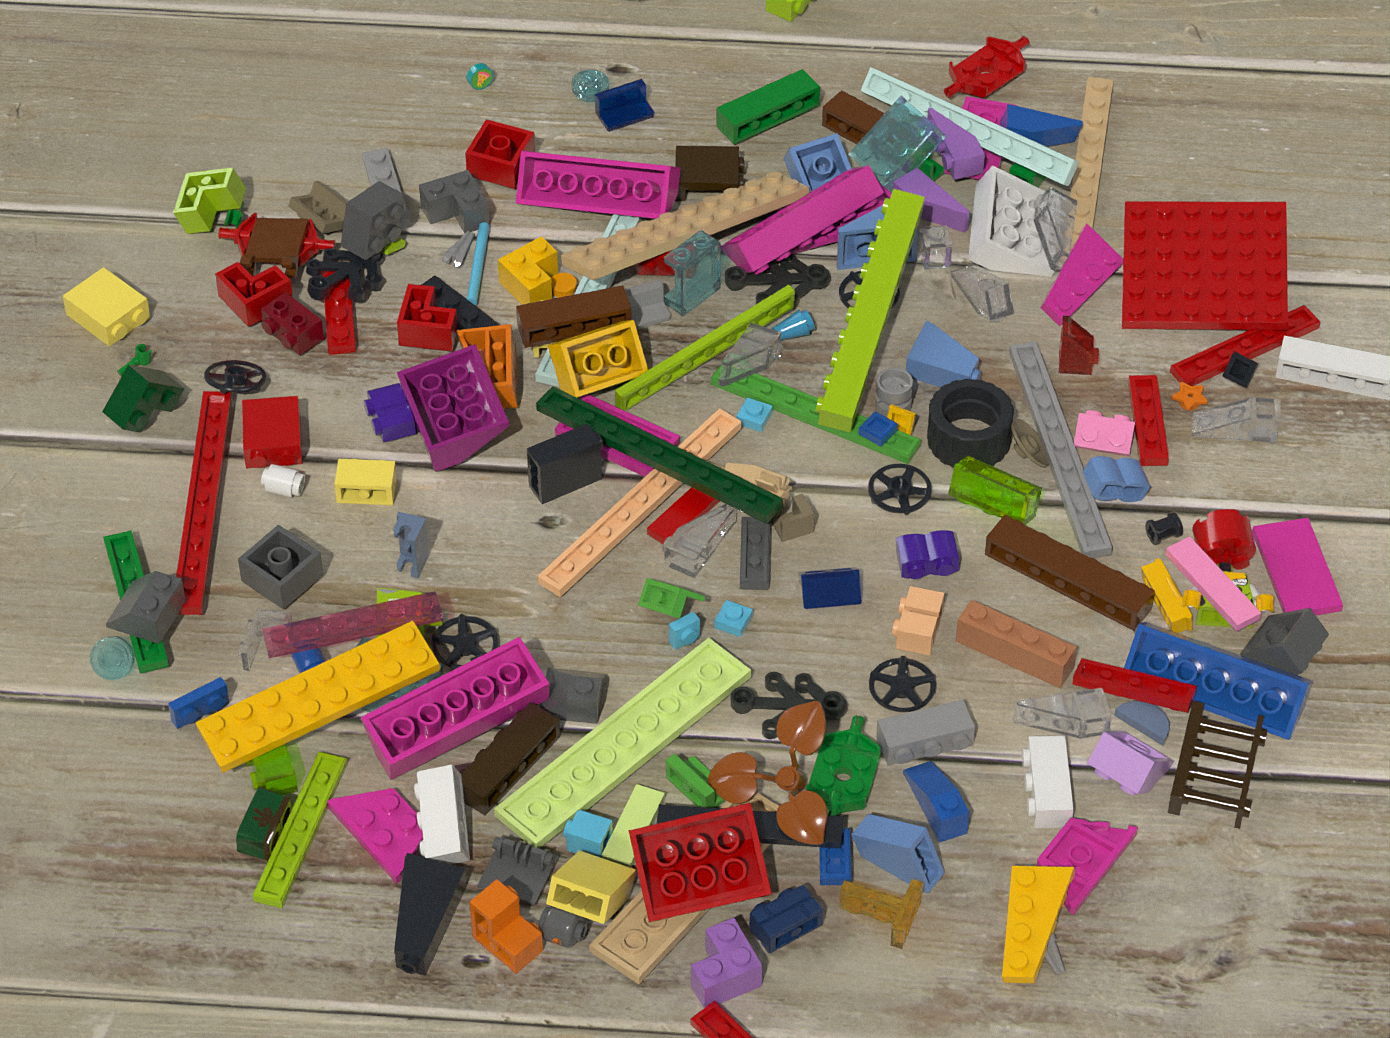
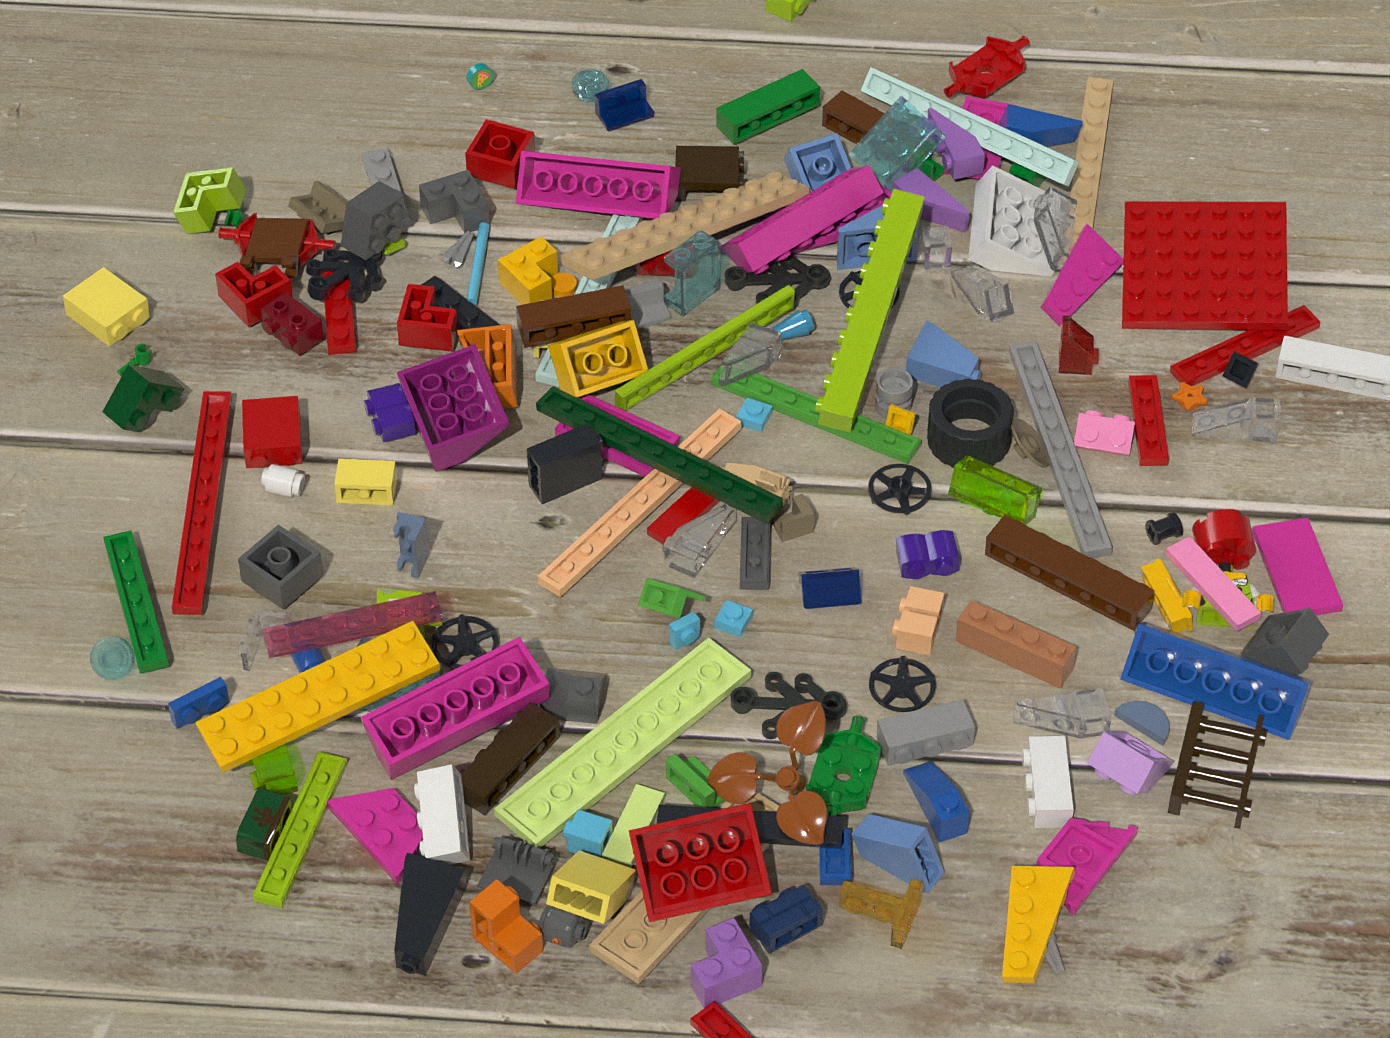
(149, 607): dark grey slope -> none
(235, 376): black wheel -> none
(878, 429): blue tile -> none
(1116, 479): medium blue brick -> none
(1134, 685): red plate -> none

